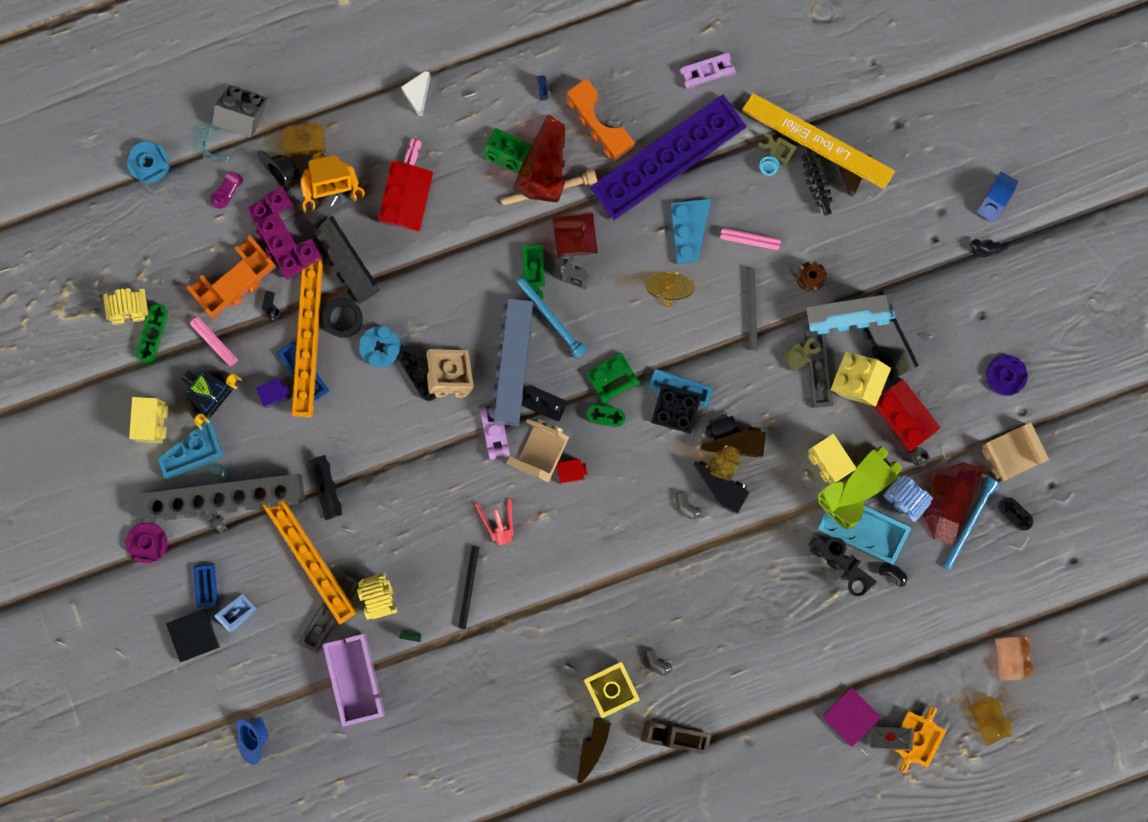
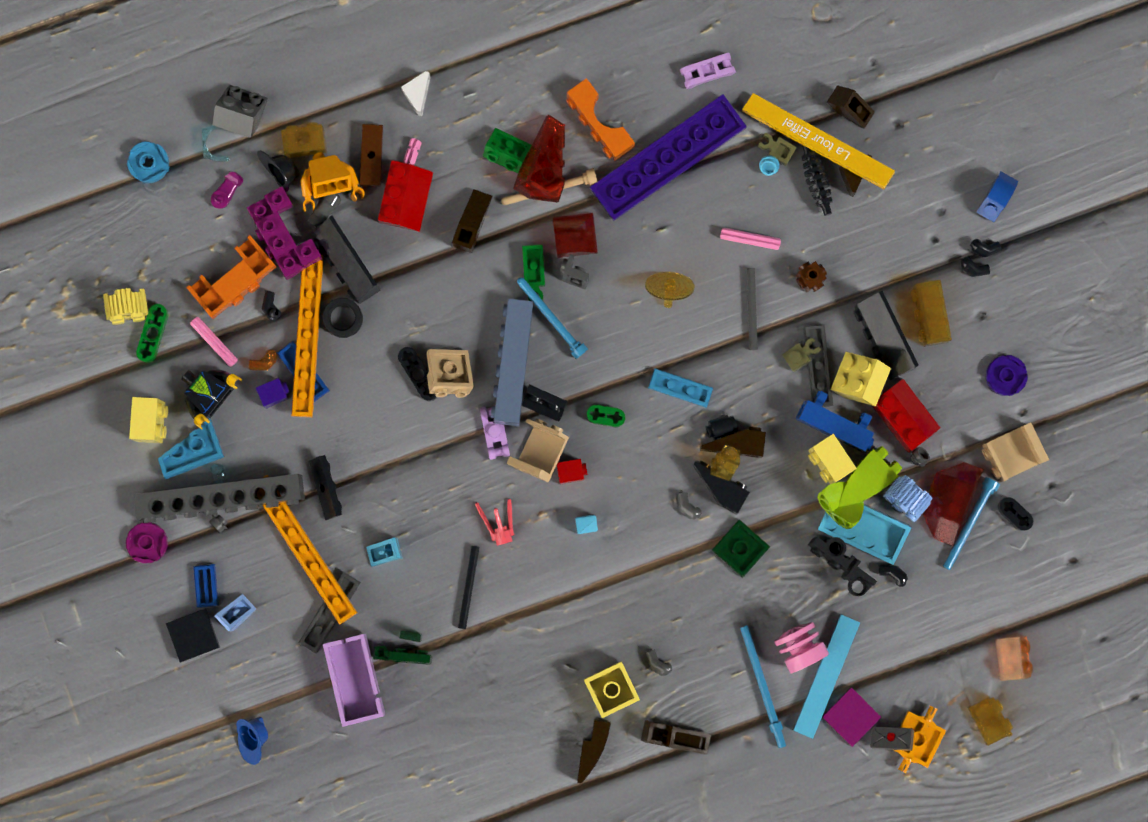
(265, 363): none -> clear orange arm
(371, 143): none -> reddish brown tile
(377, 596): light yellow brick -> none
(382, 335): dark azure plate -> none
(384, 552): none -> medium azure slope
(401, 655): none -> dark green hinge
(471, 221): none -> dark brown slope
(542, 87): dark blue tile -> none
(586, 524): none -> medium azure slope
(609, 372): green plate -> none
(676, 408): black tile -> none
(688, 228): dark azure wing -> none
(740, 548): none -> dark green tile
(775, 726): none -> dark azure bar
(801, 647): none -> bright pink wheel
(826, 676): none -> medium azure tile
(830, 423): none -> blue brick
(850, 106): none -> dark brown slope
(851, 312): piece -> none
(931, 313): none -> clear yellow brick
(972, 269): none -> black arm

